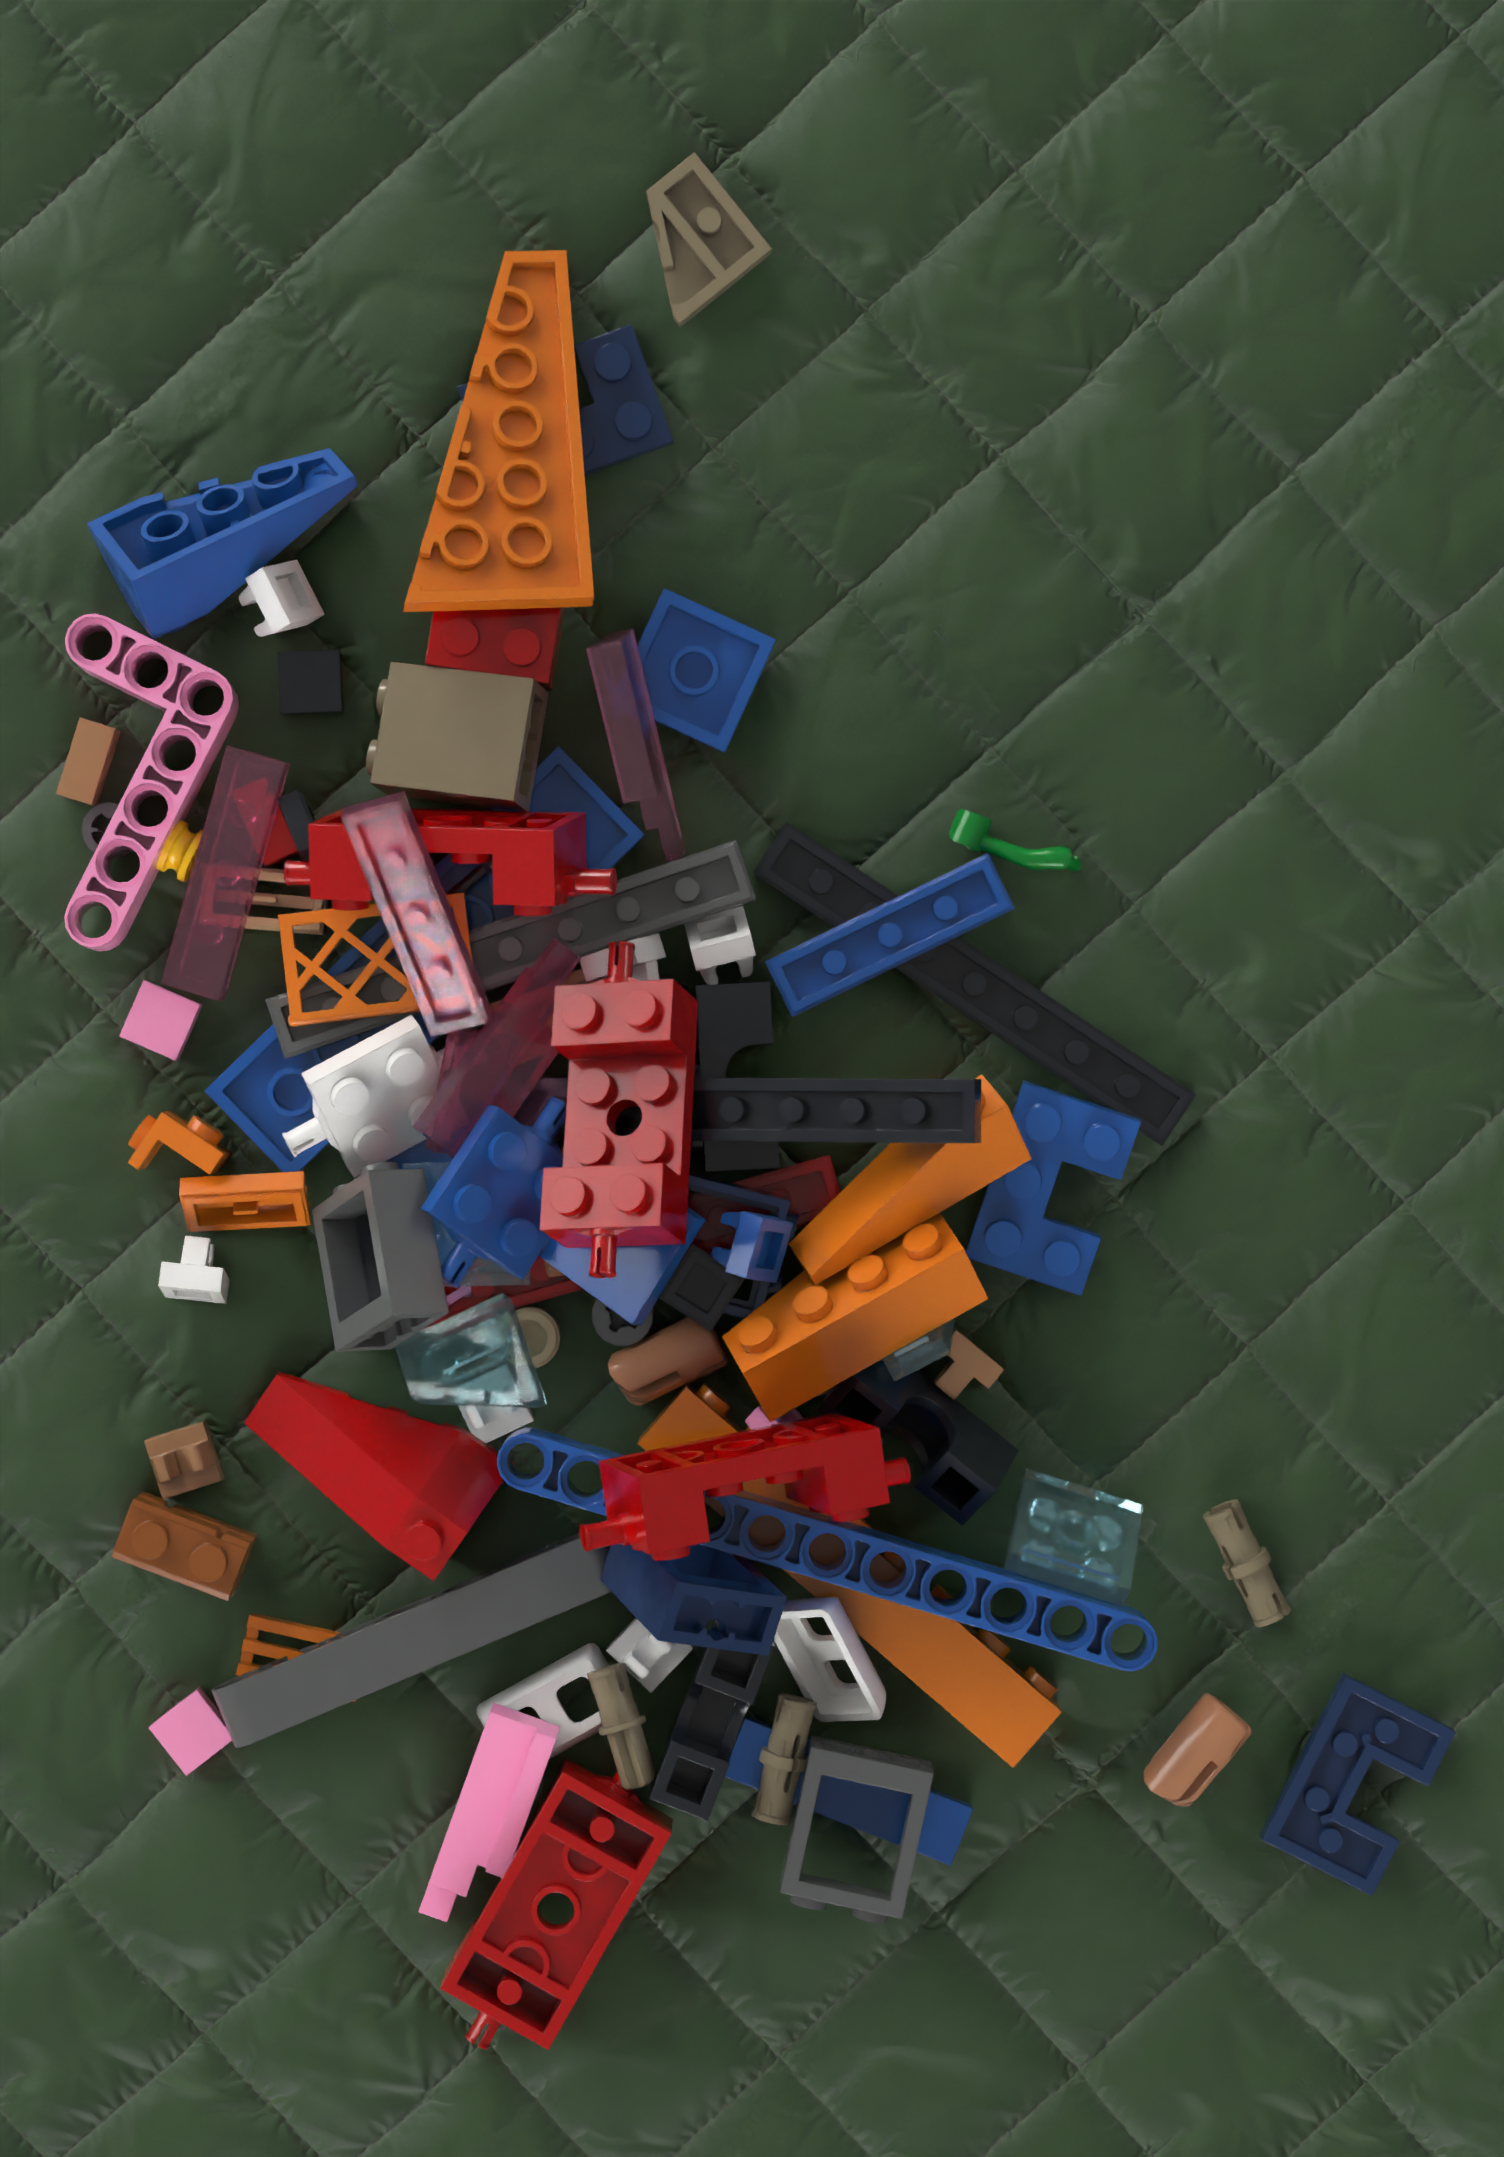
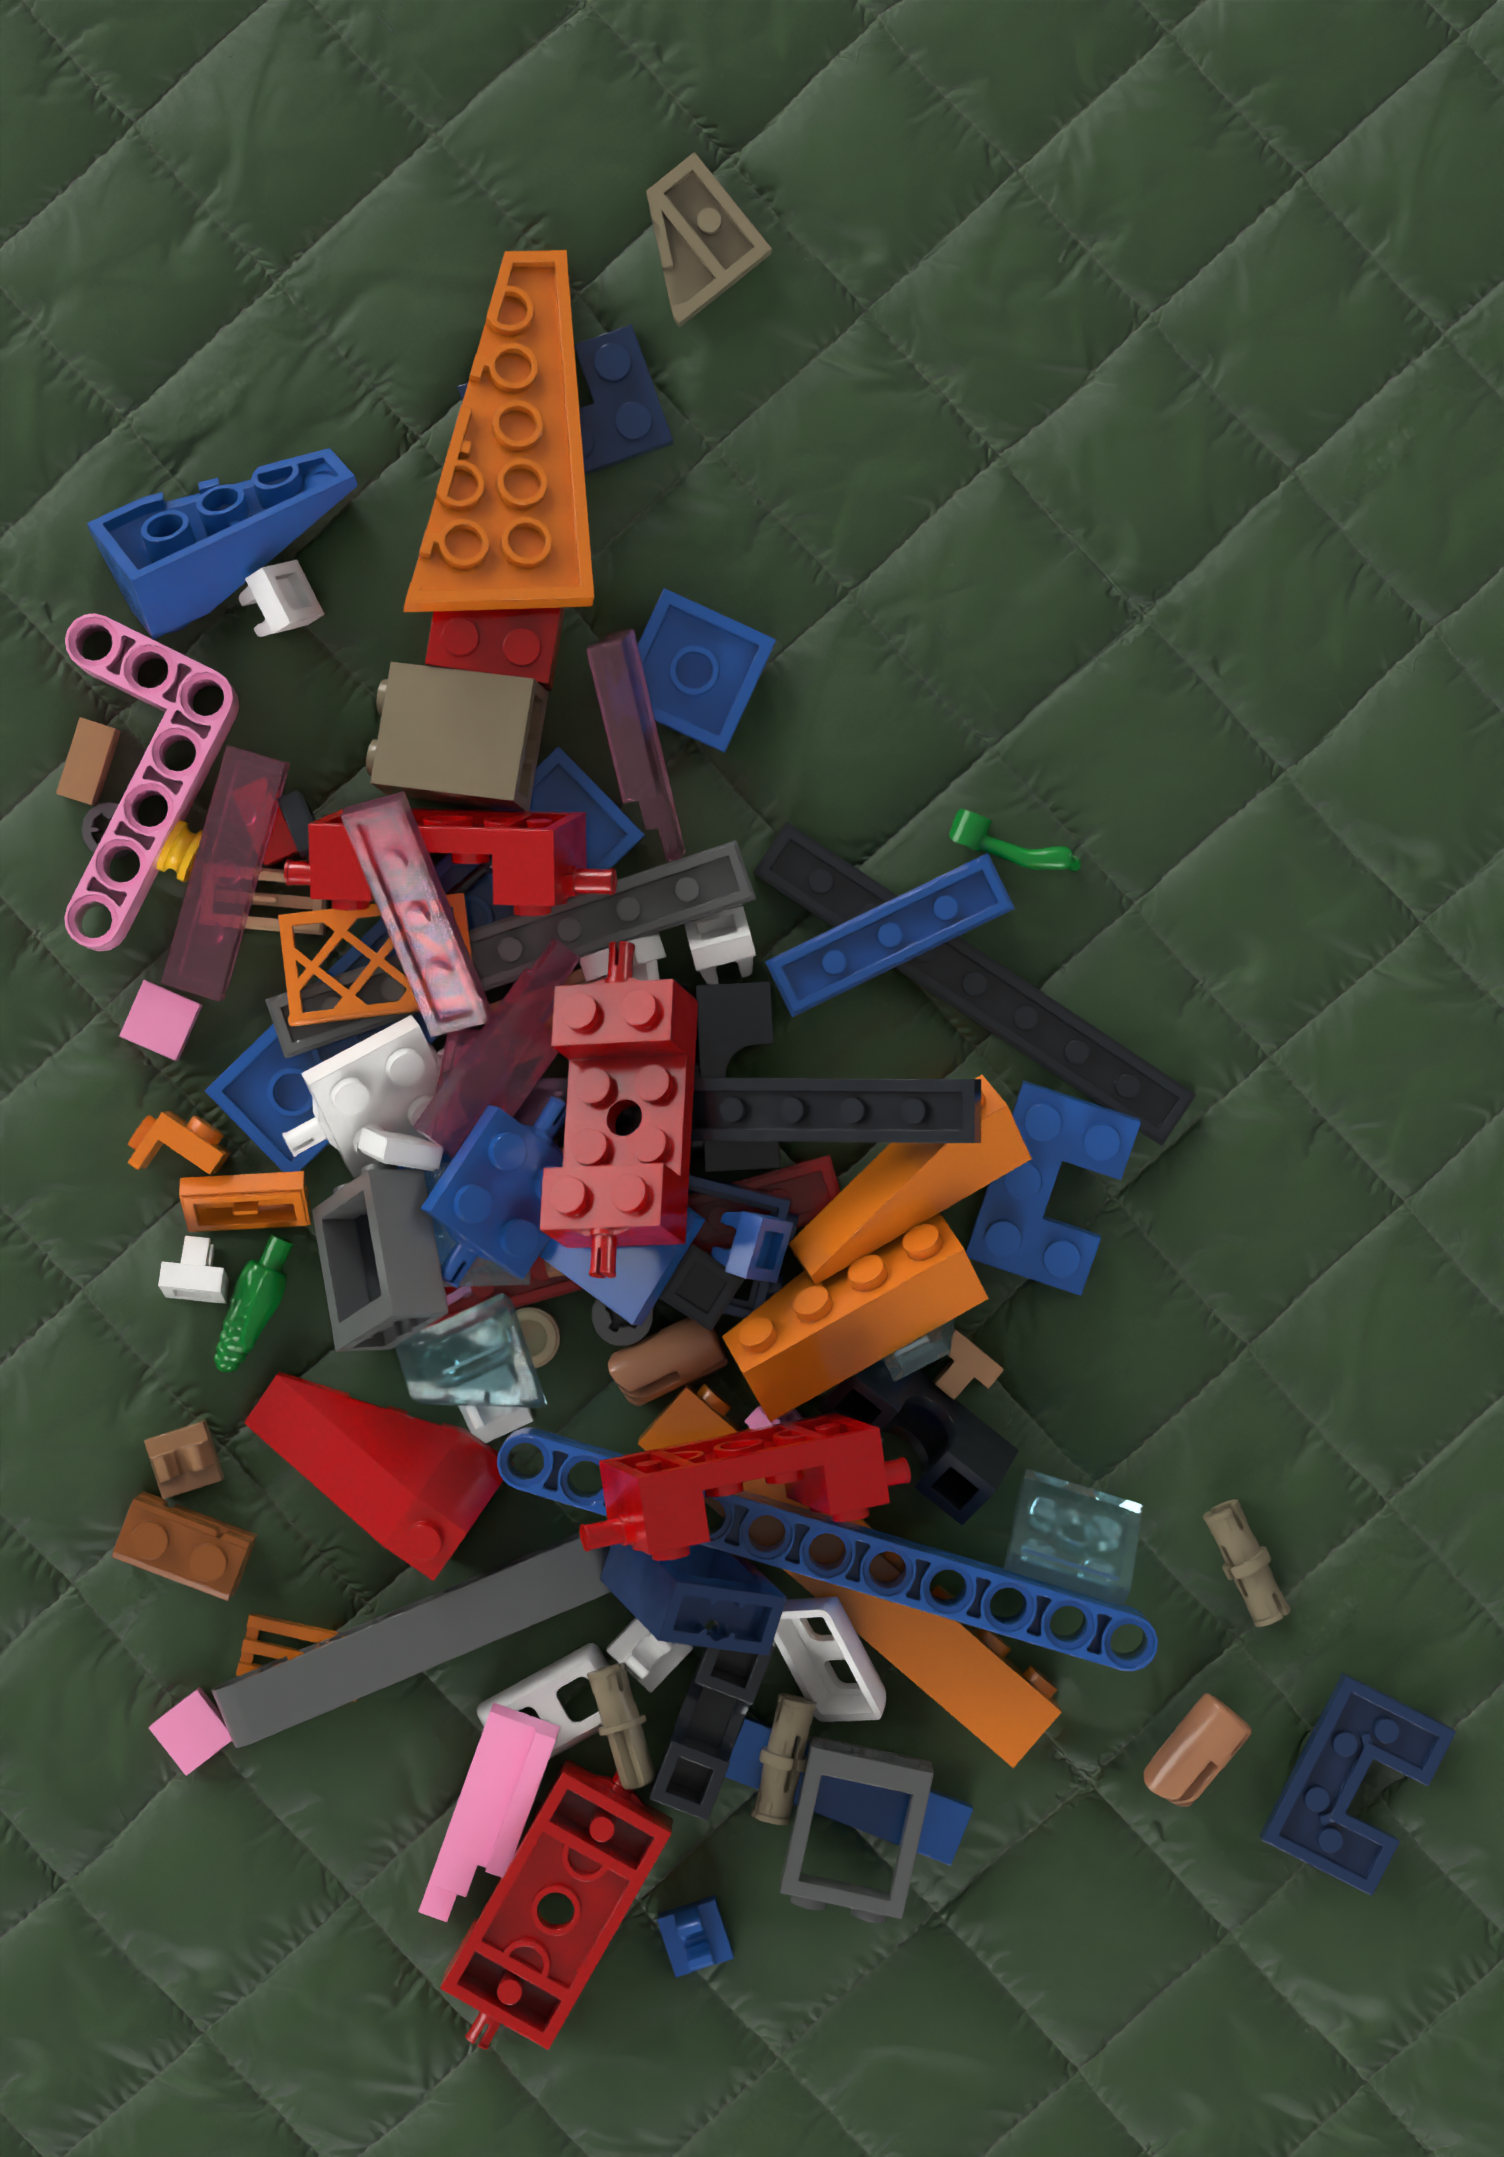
(252, 1303): none -> green piece
(310, 682): black tile -> none
(400, 1149): none -> white tile
(695, 1936): none -> blue tile

